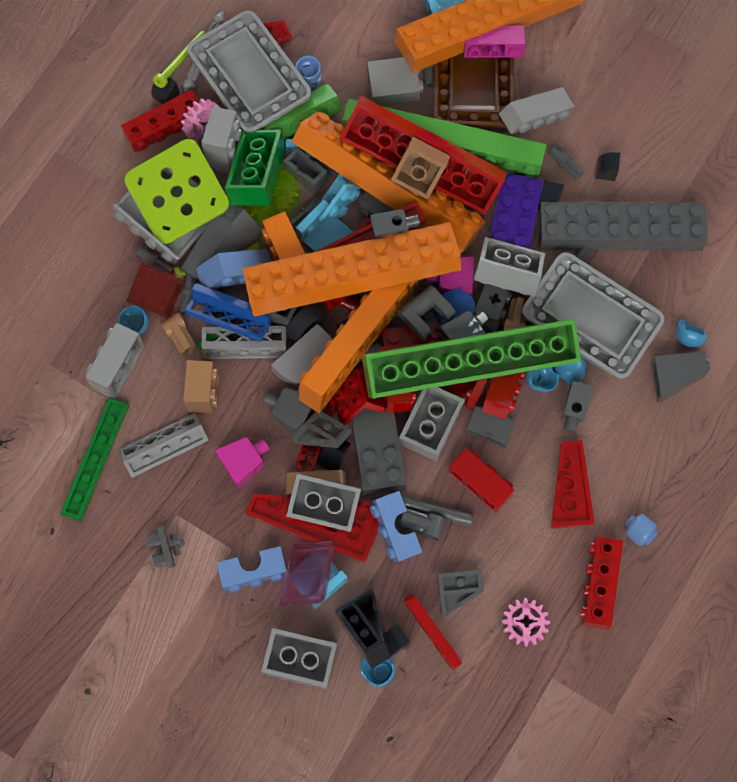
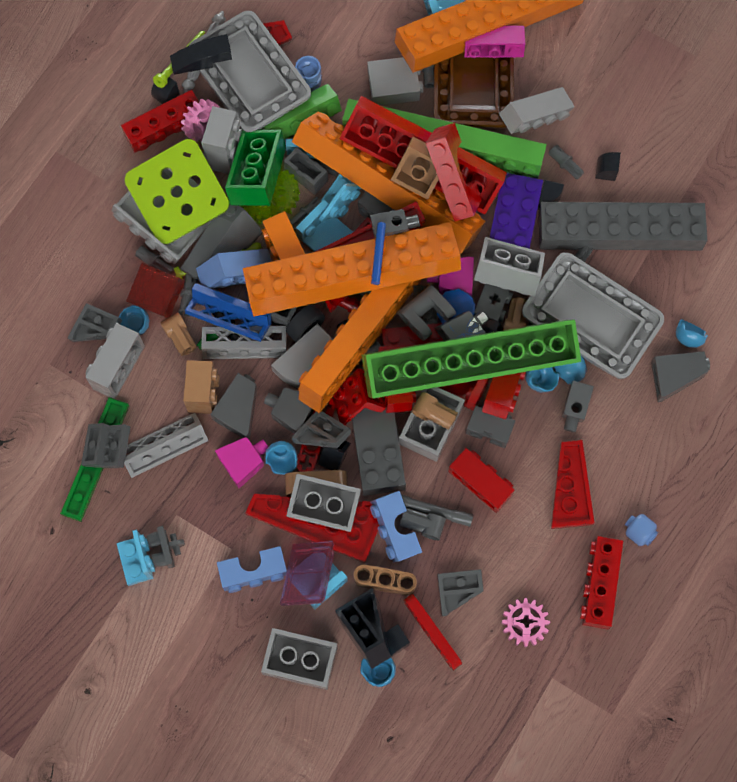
(92, 324): none -> dark grey wing
(105, 446): none -> dark grey slope
(134, 559): none -> medium azure bracket
(201, 55): none -> black slope
(237, 406): none -> dark grey slope
(281, 457): none -> dark azure hair
(378, 253): none -> blue bar
(395, 575): none -> medium nougat beam
(429, 408): none -> medium nougat piece
(461, 196): none -> red arch

